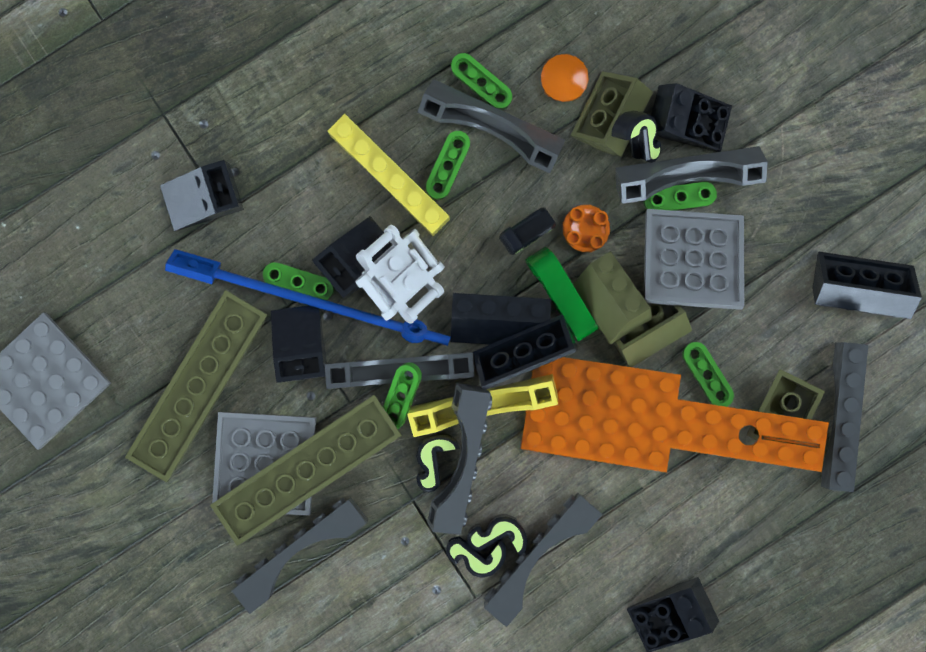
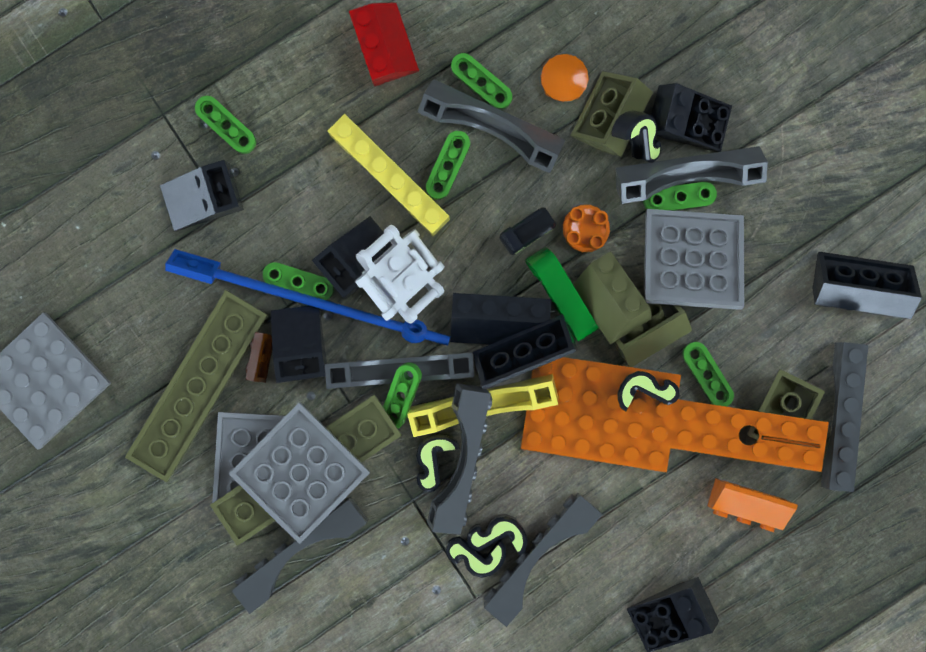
(216, 120): none -> bright green plate
(260, 357): none -> reddish brown plate
(299, 472): none -> light grey plate
(383, 42): none -> red slope
(648, 385): none -> animal
(750, 505): none -> orange slope

